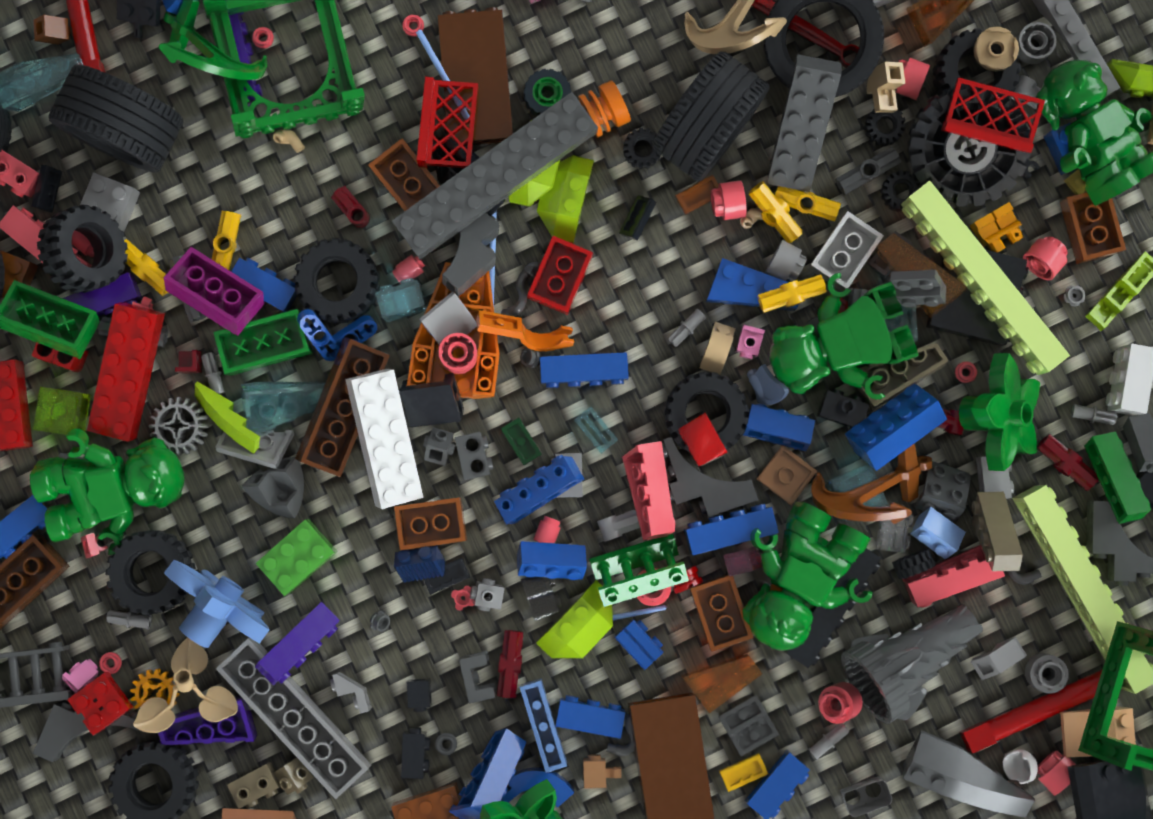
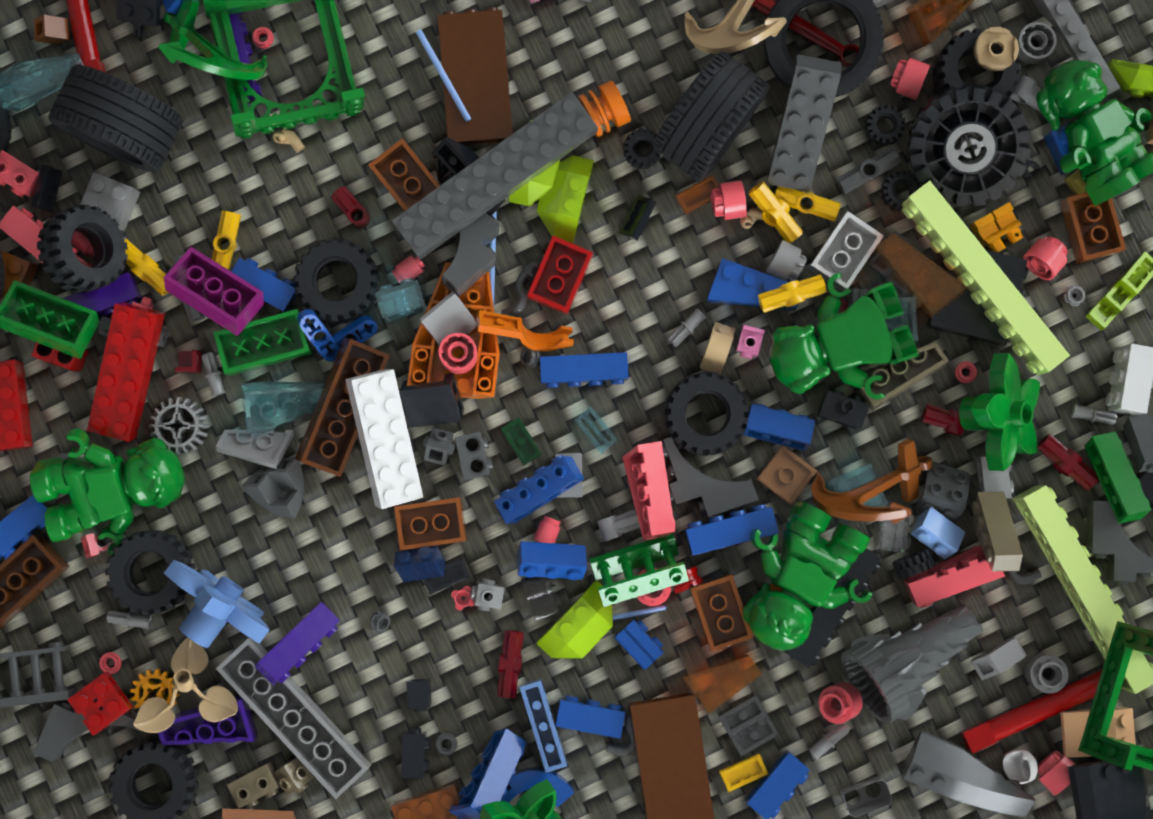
(61, 410): clear neon green brick -> none
(80, 675): bright pink brick -> none
(222, 413): lime slope -> none
(296, 557): bright green brick -> none
(345, 685): light grey slope -> none
(412, 19): coral plate -> none
(429, 117): red fence -> none
(471, 678): dark grey panel -> none
(542, 81): wheel -> none
(596, 771): medium nougat brick -> none
(702, 440): red piece -> none
(742, 560): clear pink slope -> none
(766, 386): sand blue arm -> none
(883, 83): tan brick -> none
(896, 426): blue brick -> none
(919, 288): dark grey plate -> none
(987, 134): red fence -> none

